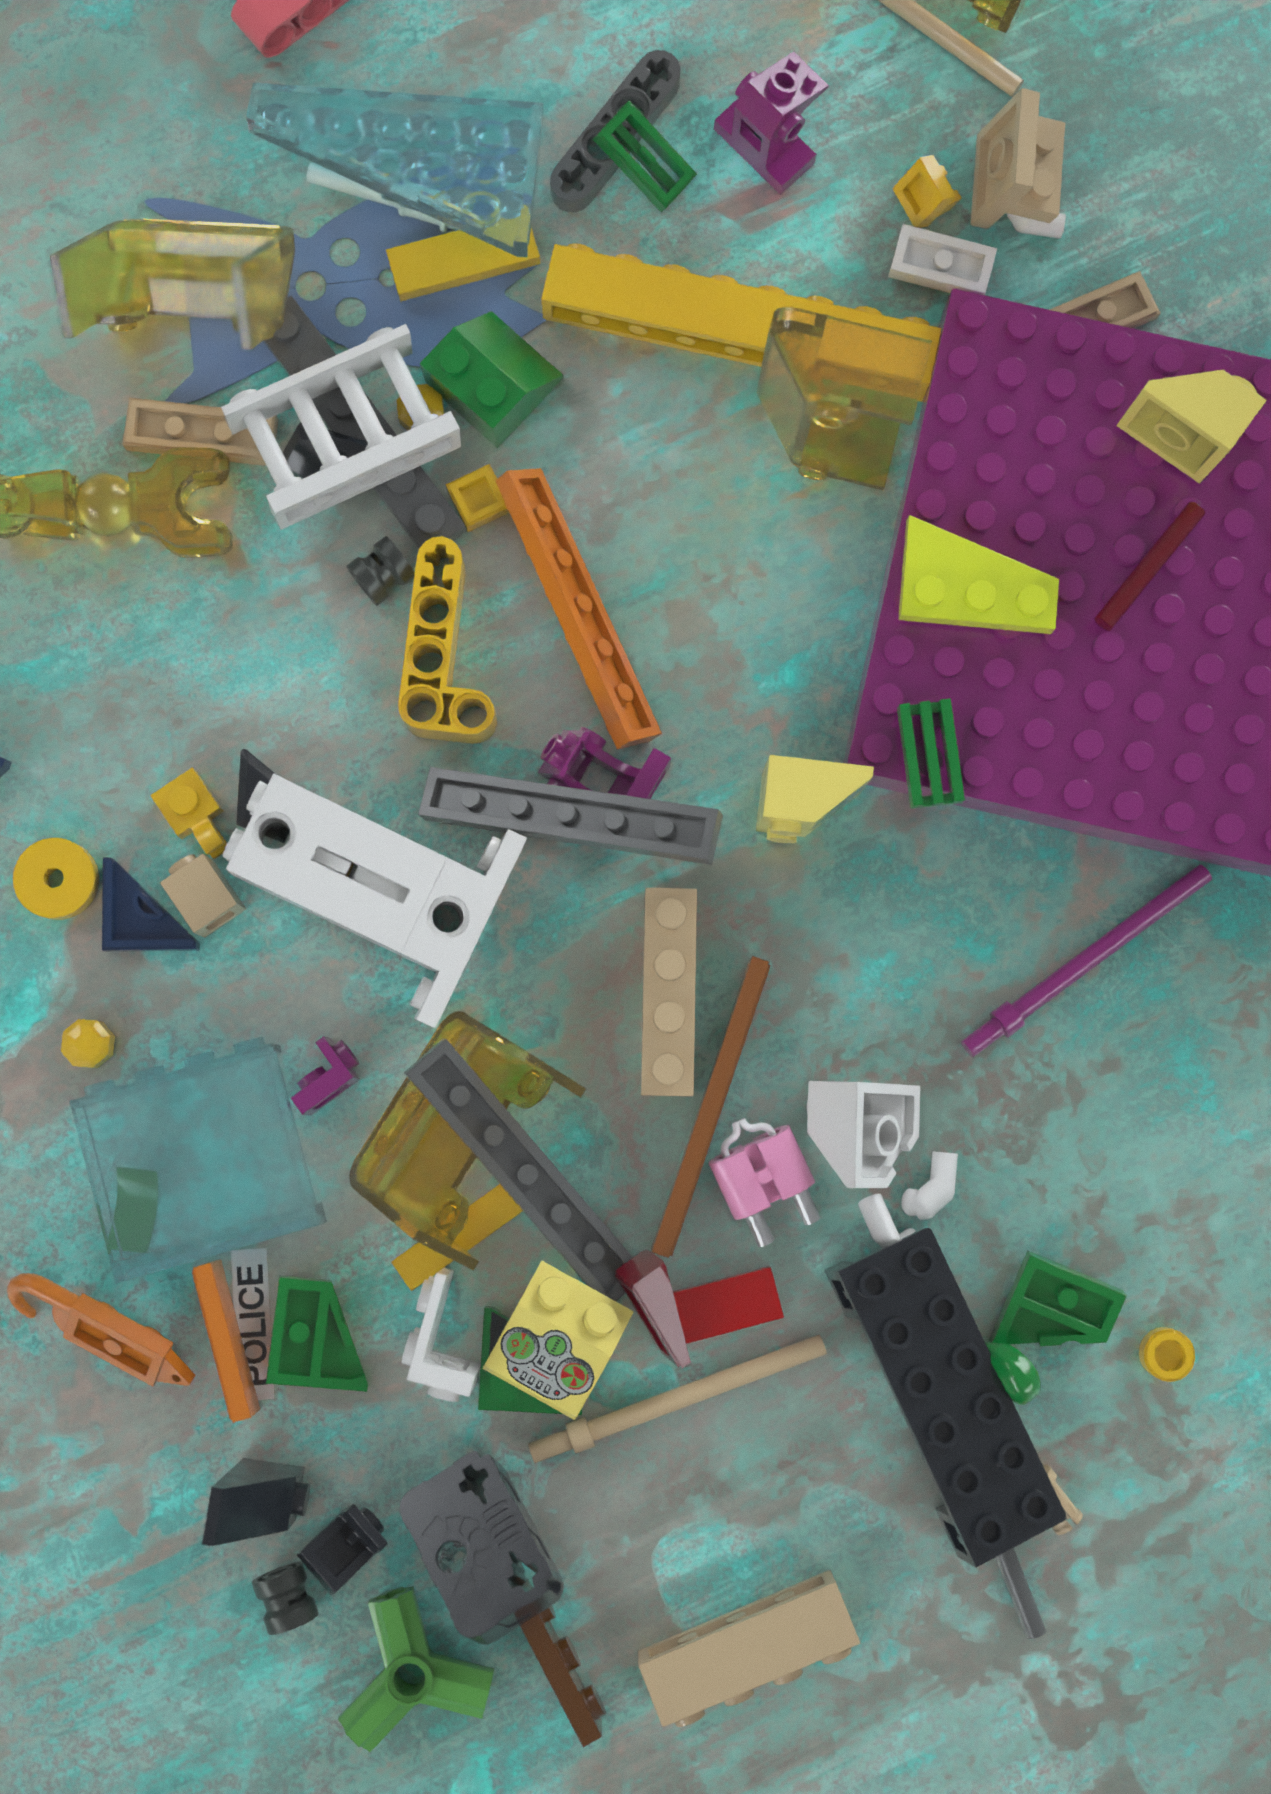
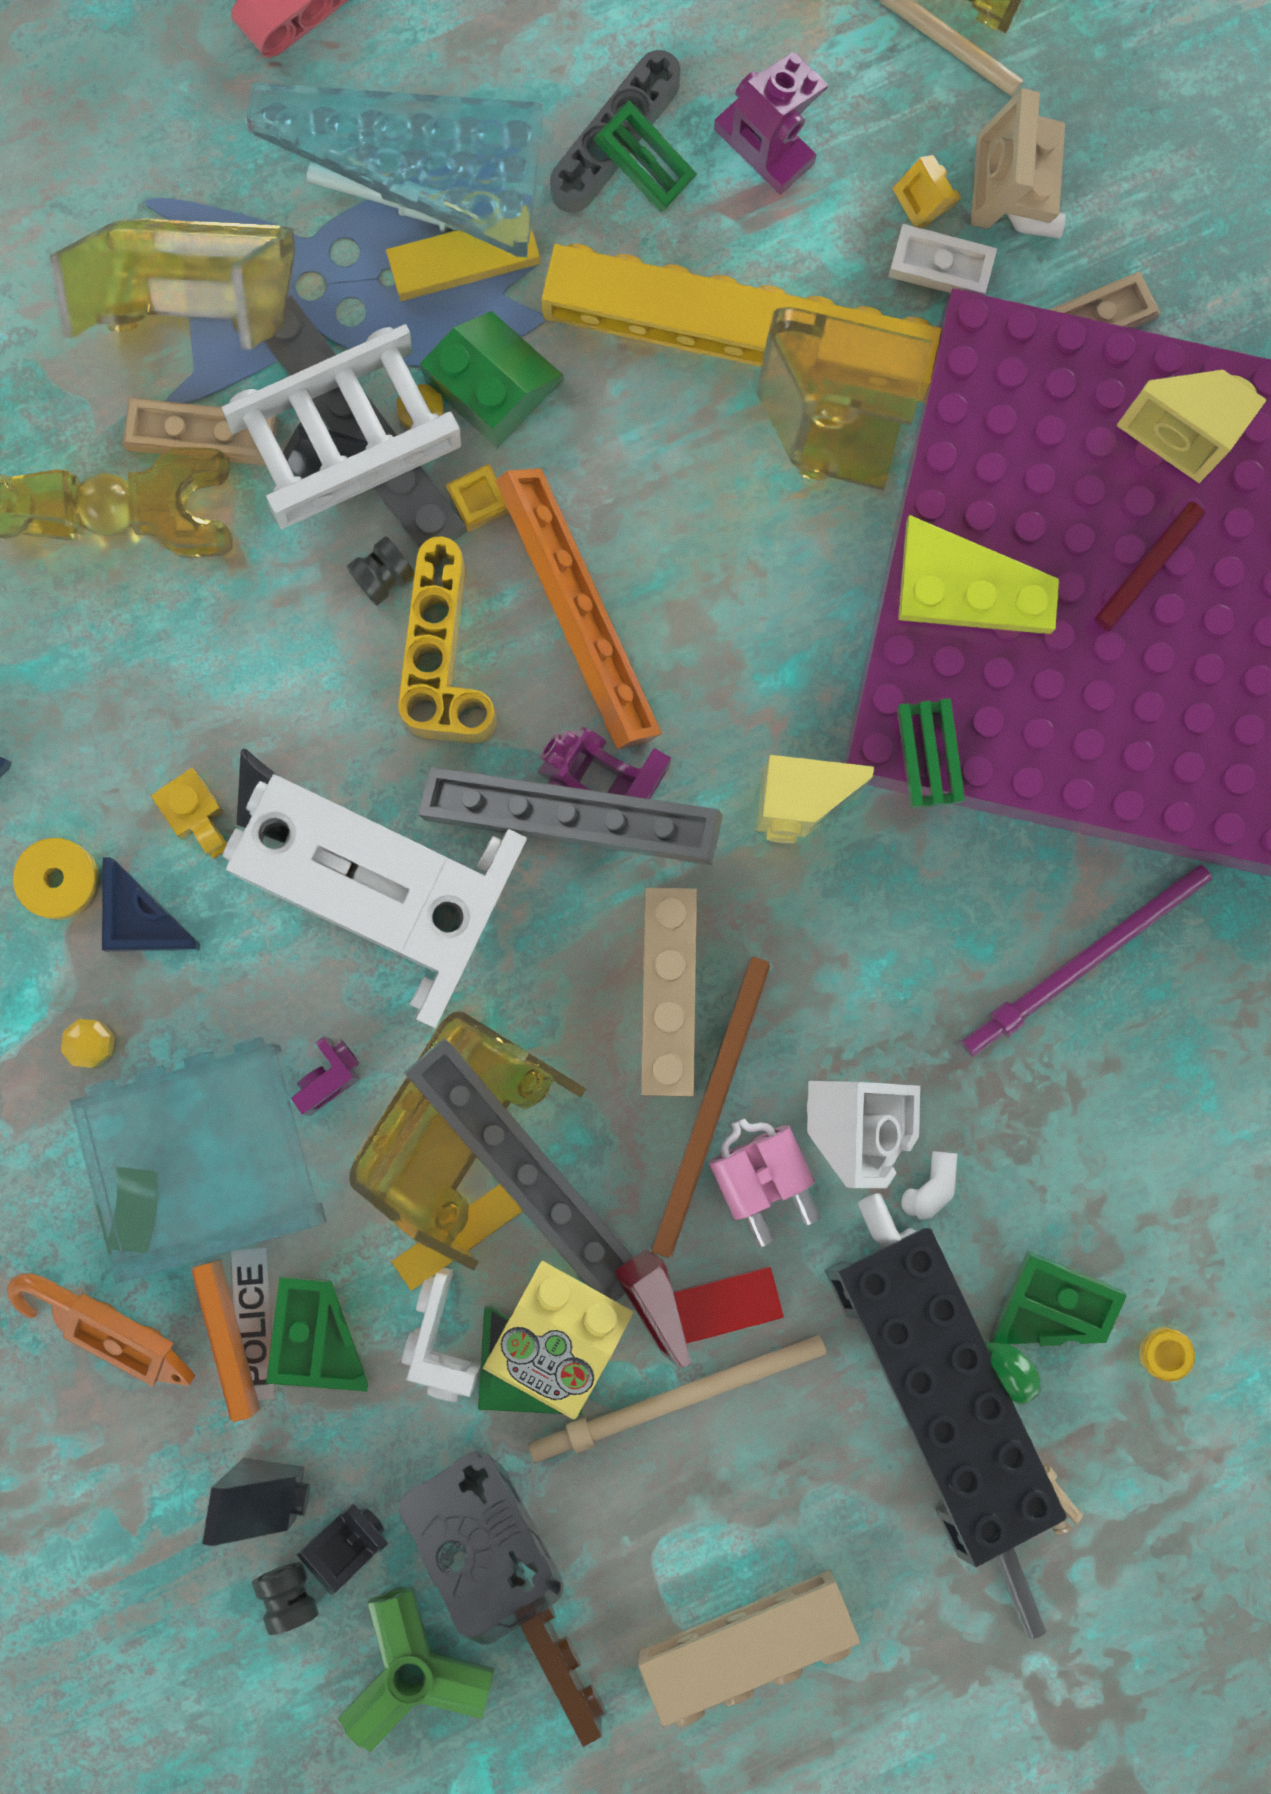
(202, 894): tan brick -> none

